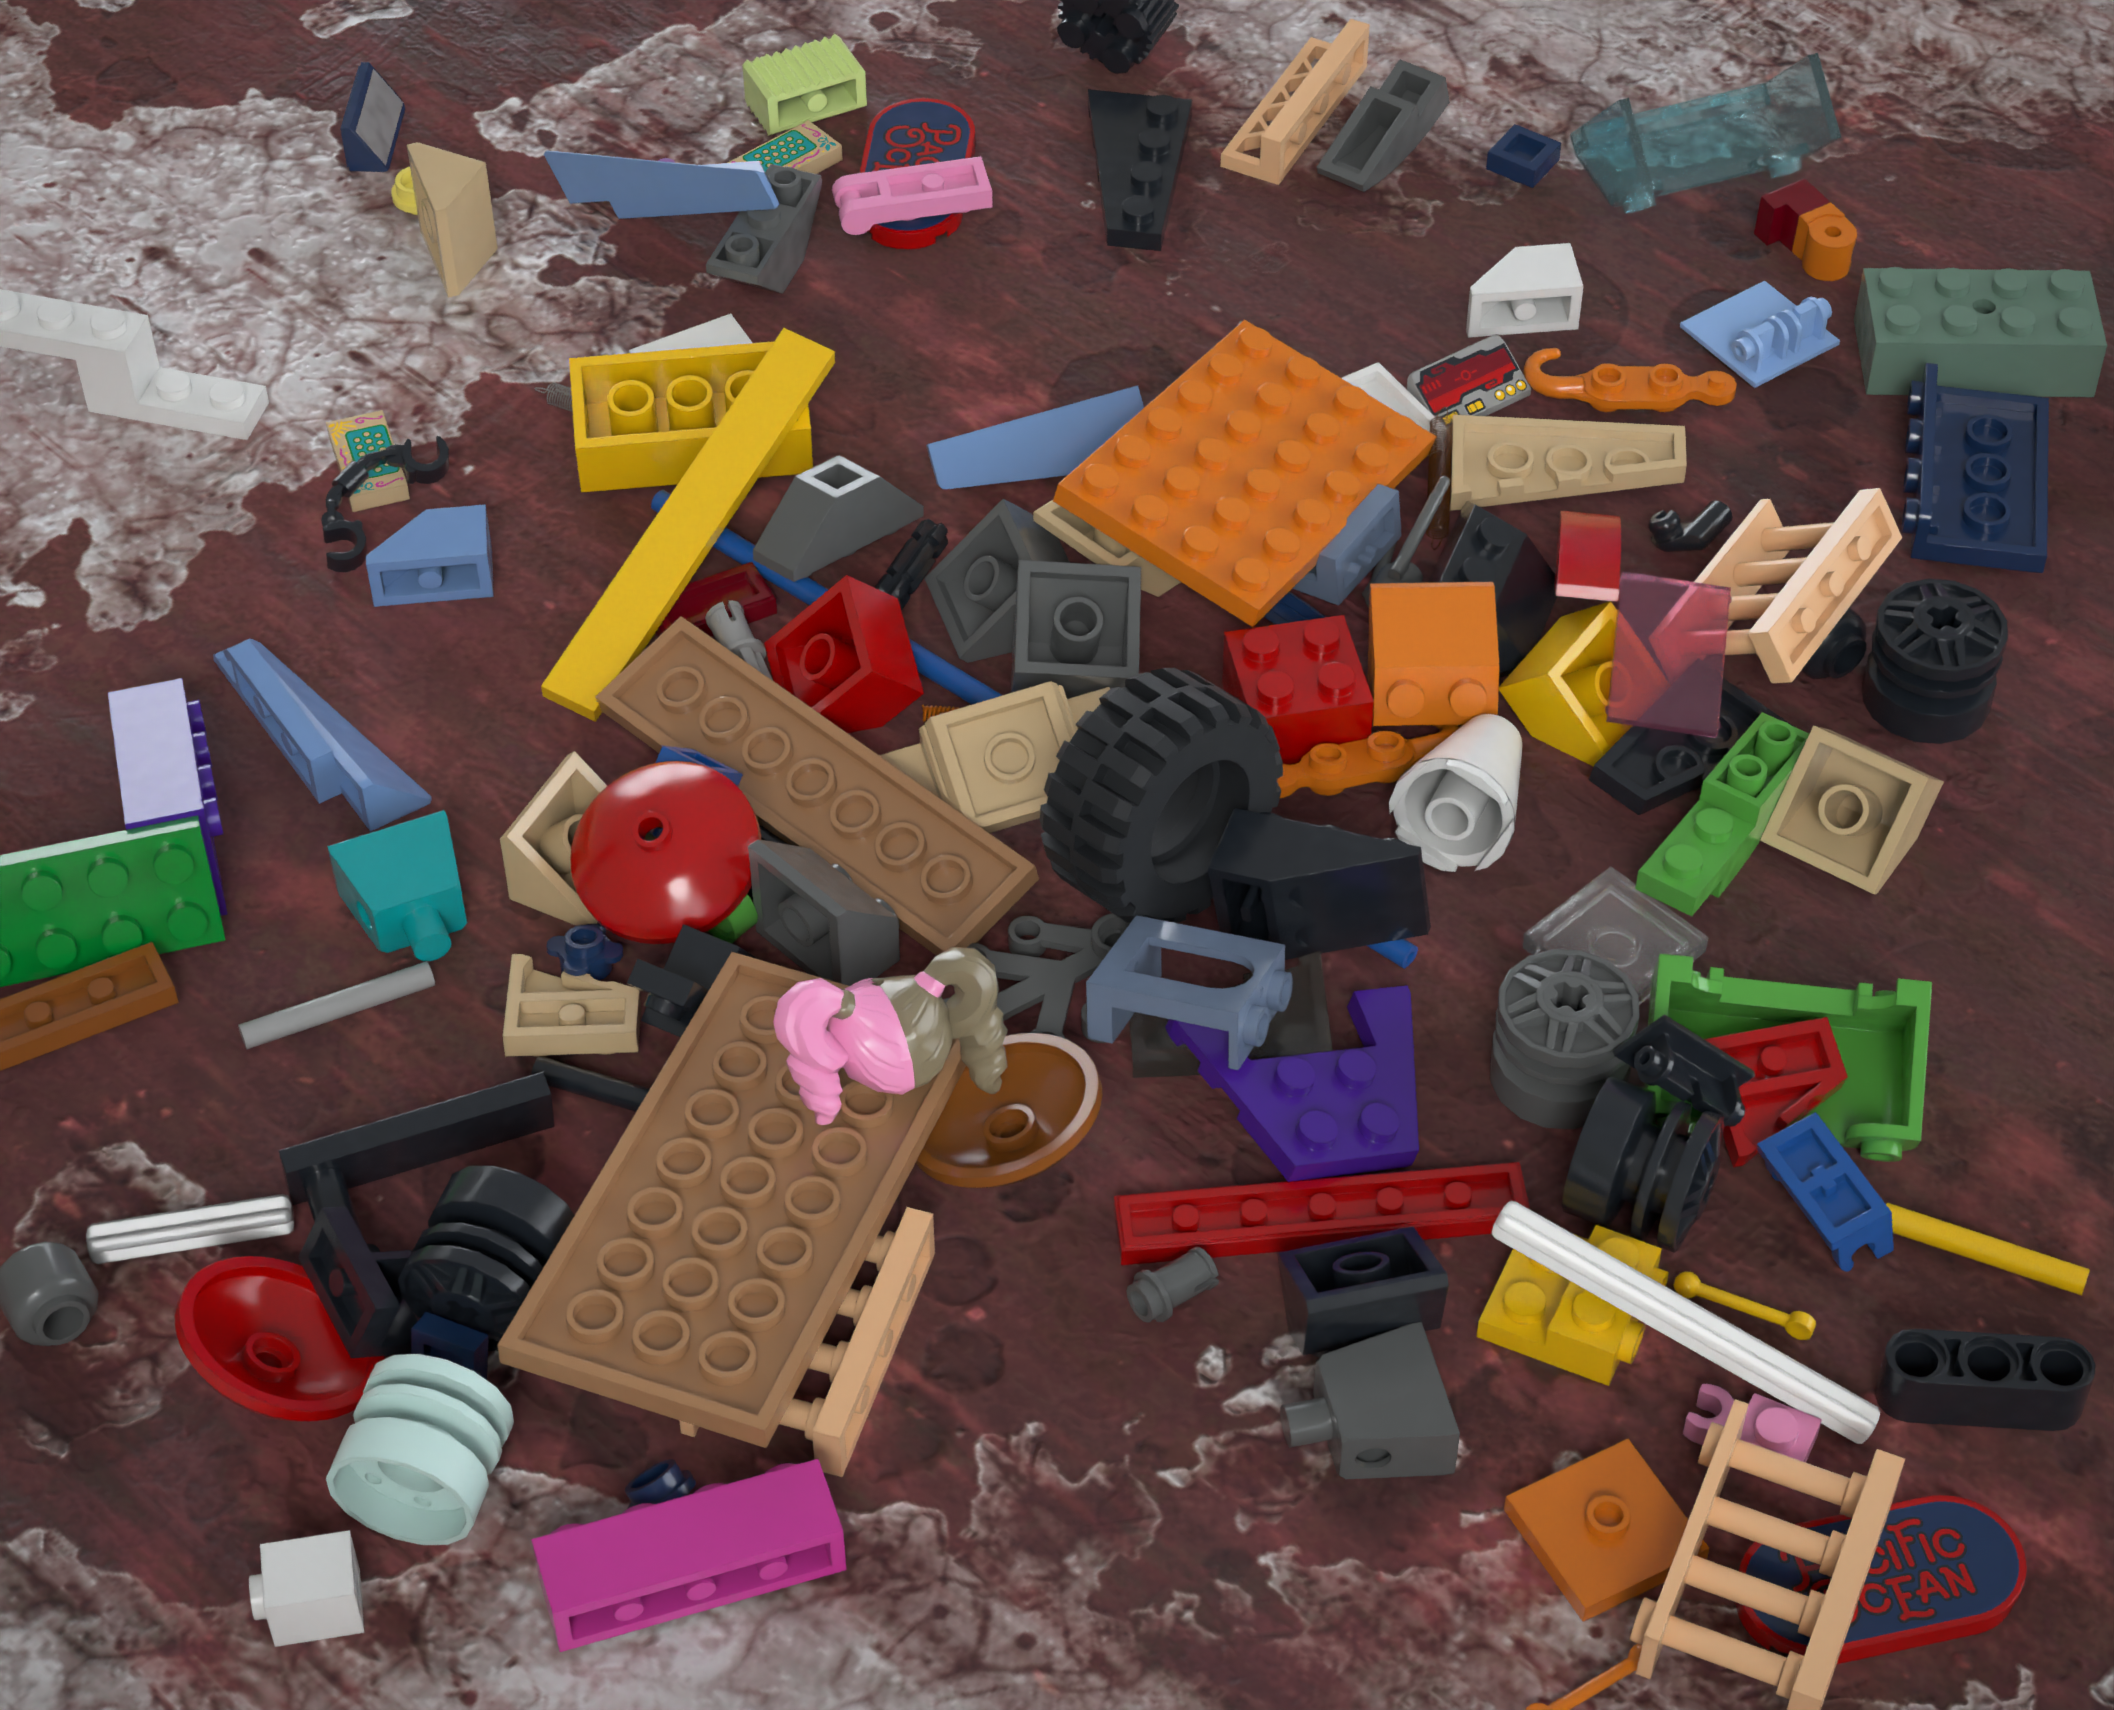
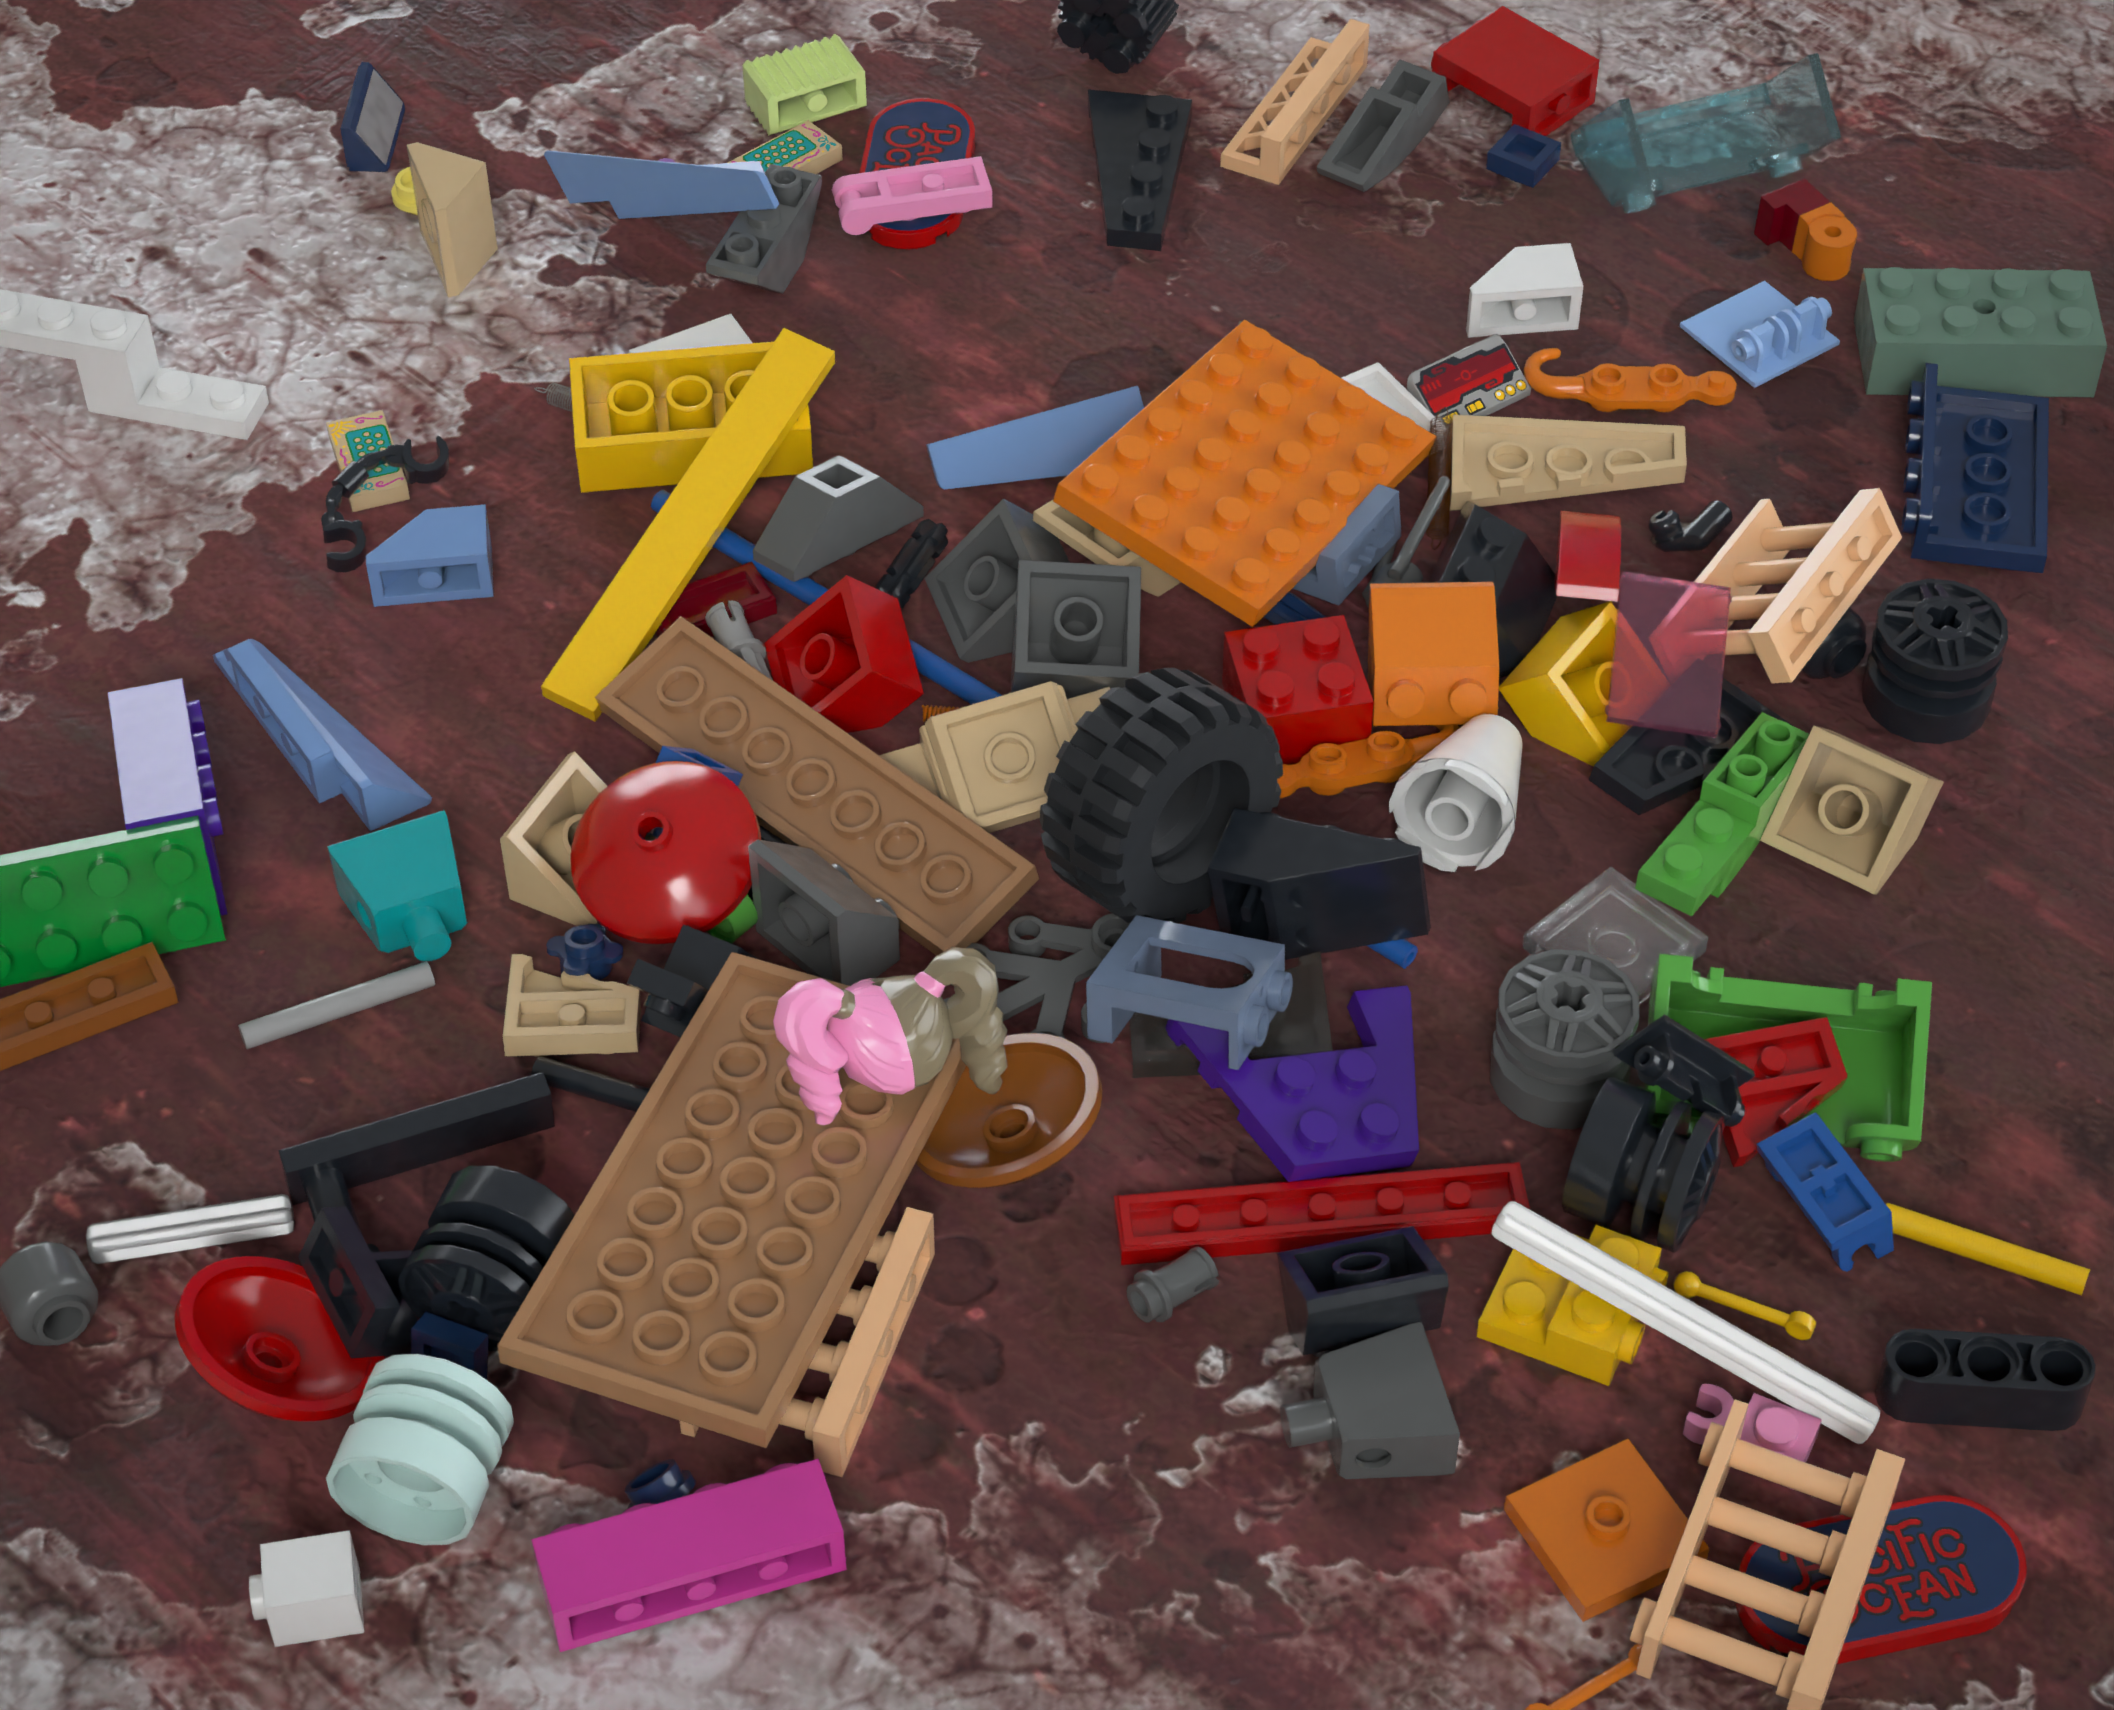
(1520, 70): none -> red panel

